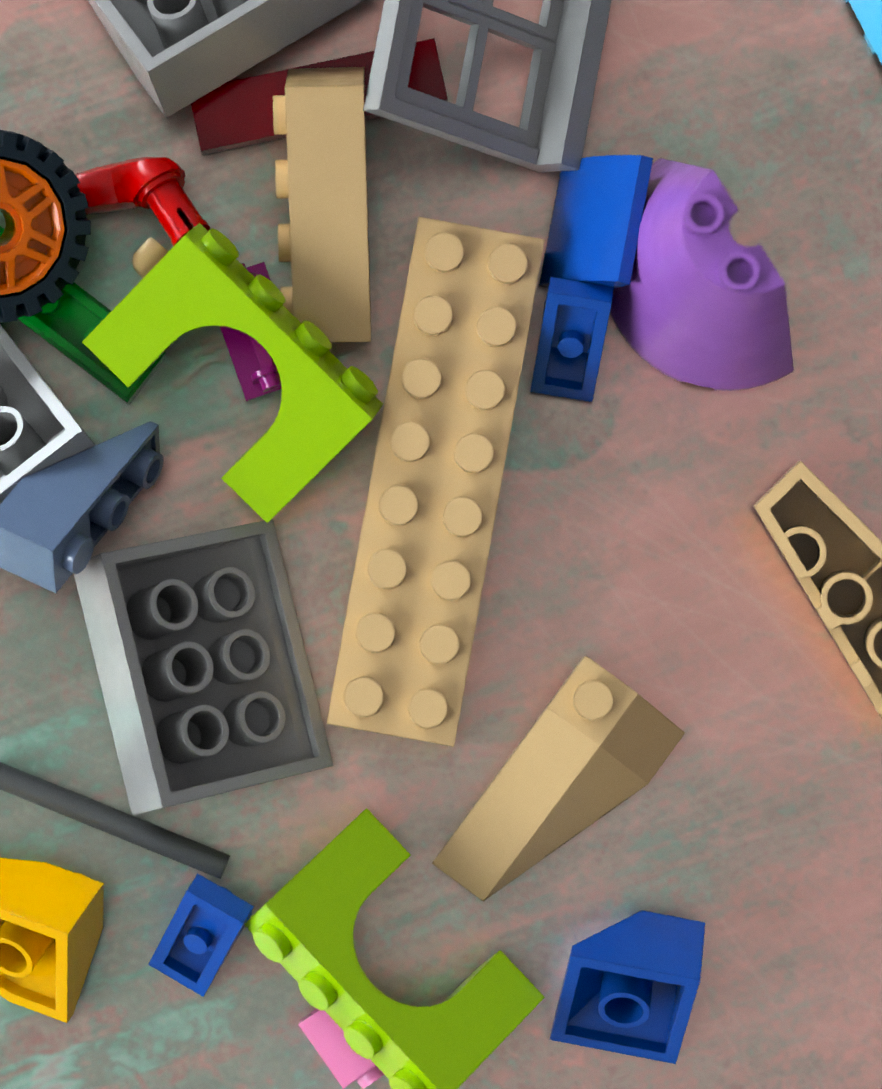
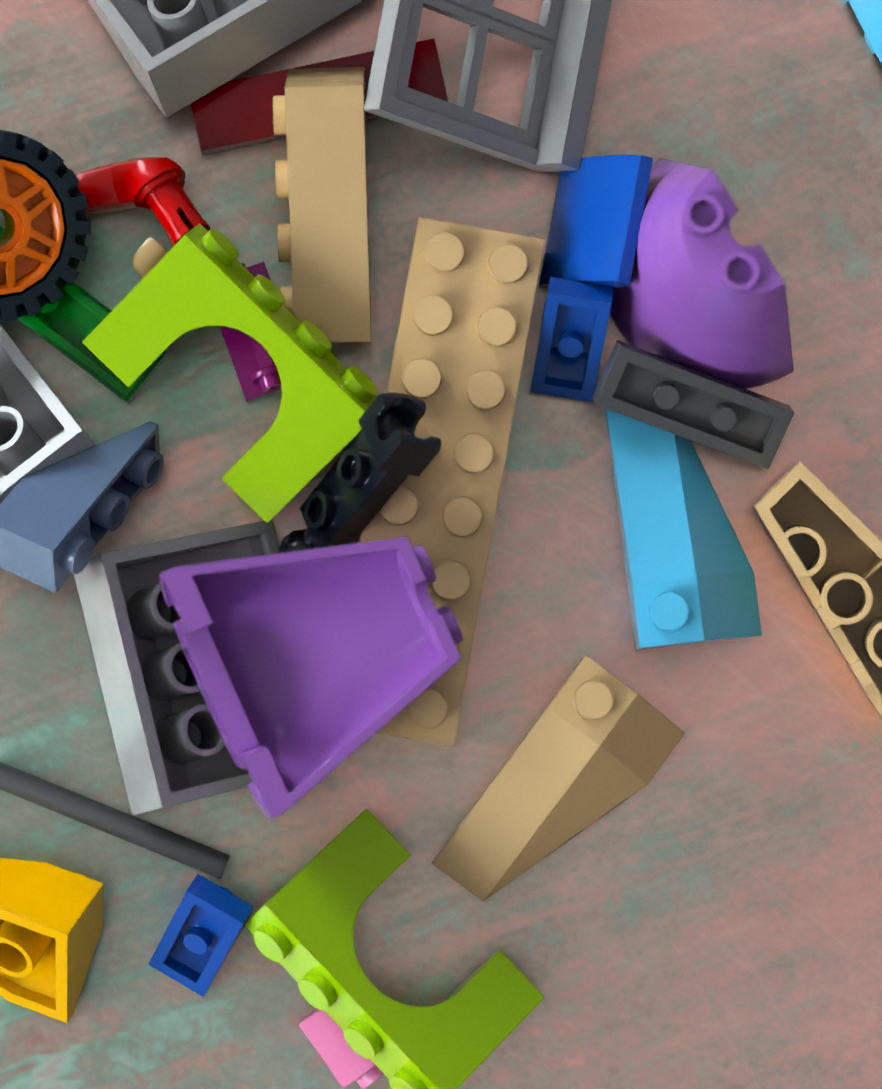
(309, 653): none -> medium lavender cone
(365, 474): none -> black plate
(632, 987): blue slope -> none
(677, 543): none -> medium azure wedge
(692, 404): none -> dark grey plate

